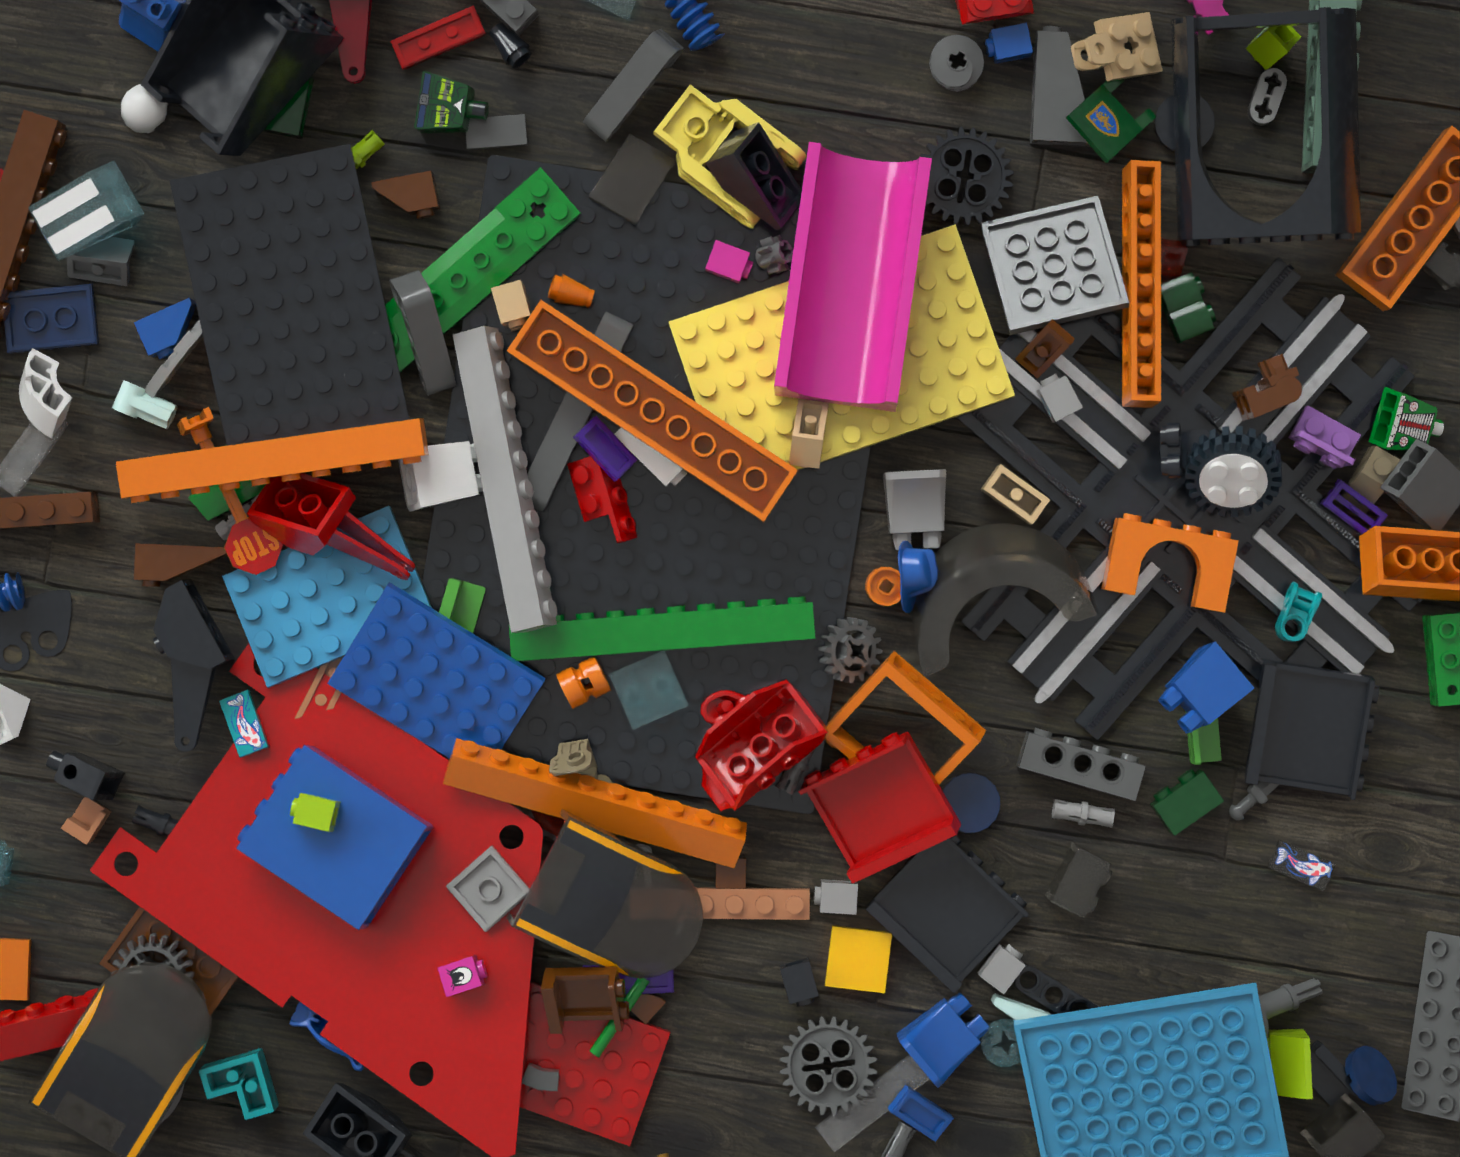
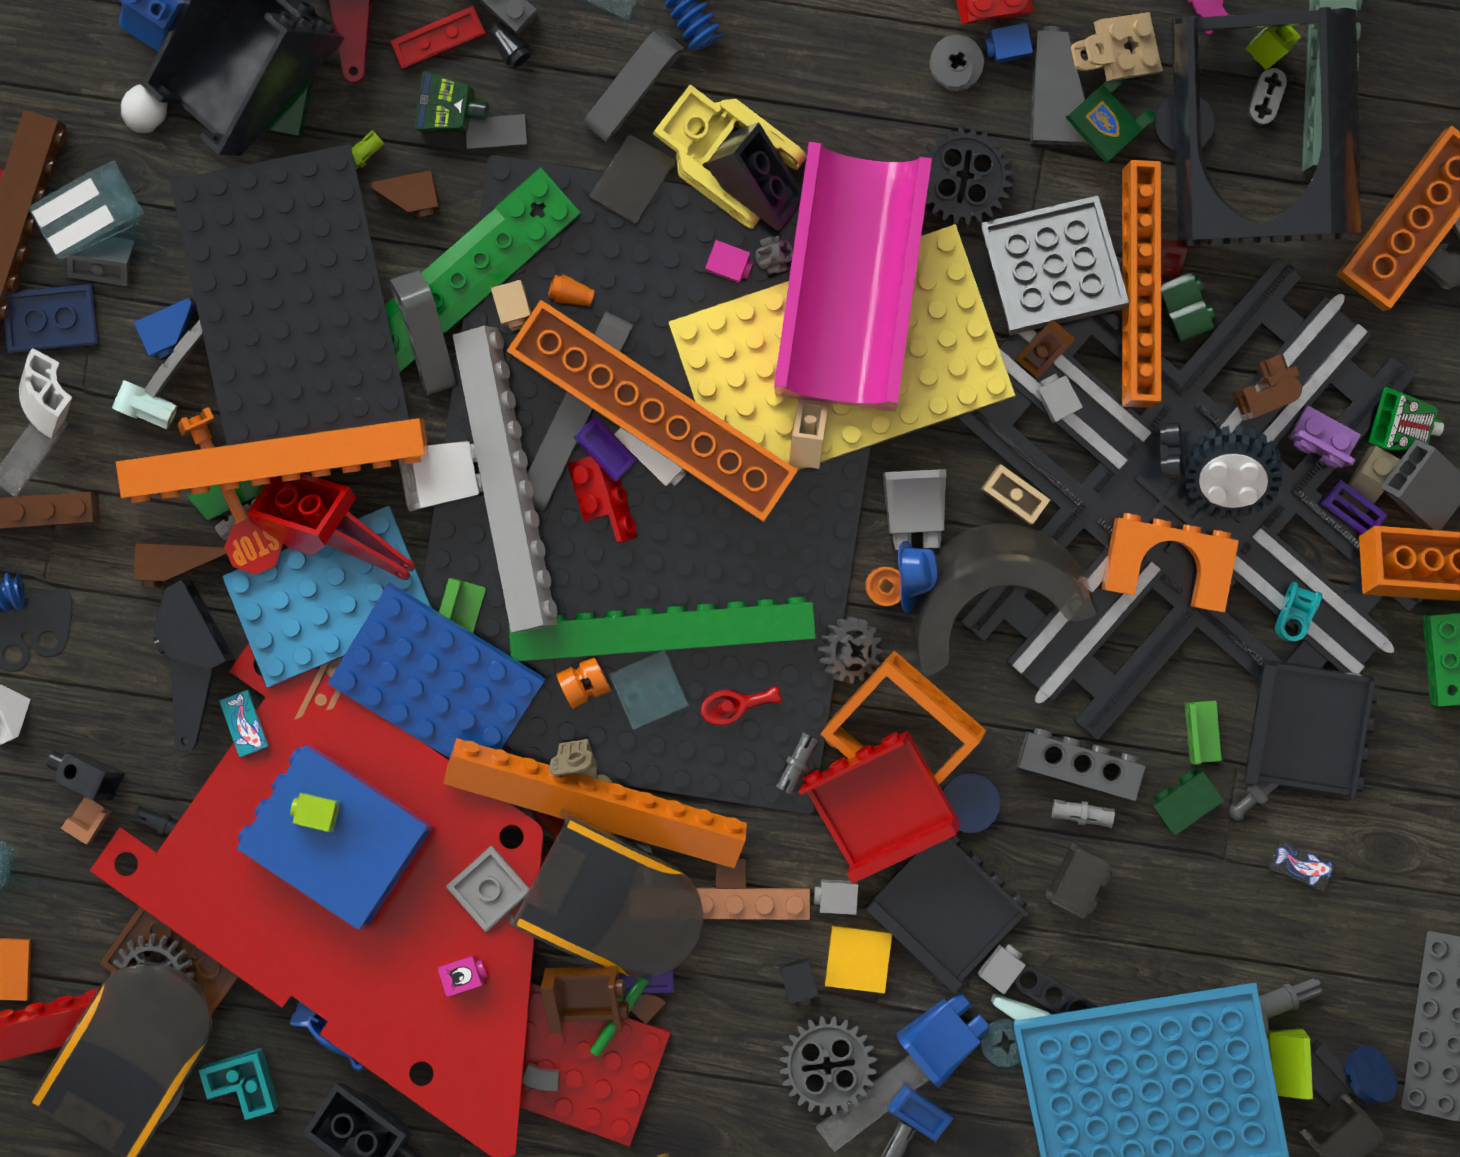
(756, 743): red slope -> none
(1205, 687): blue hips -> none

